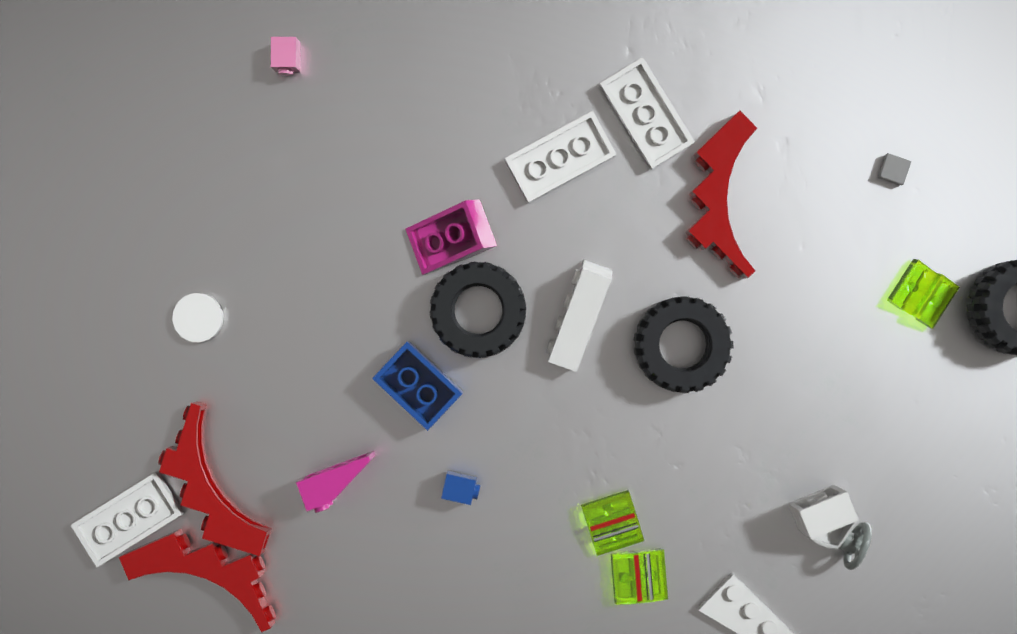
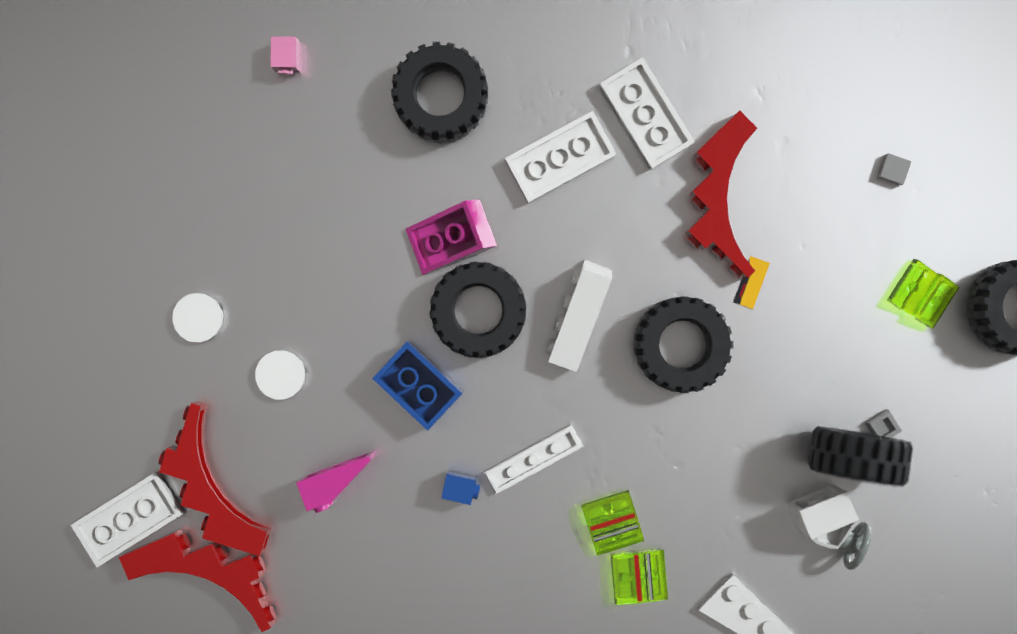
(280, 374): none -> white tile
(435, 59): none -> black tyre
(533, 459): none -> white tile
(750, 287): none -> yellow sticker
(860, 456): none -> black tyre
(884, 424): none -> light grey tile

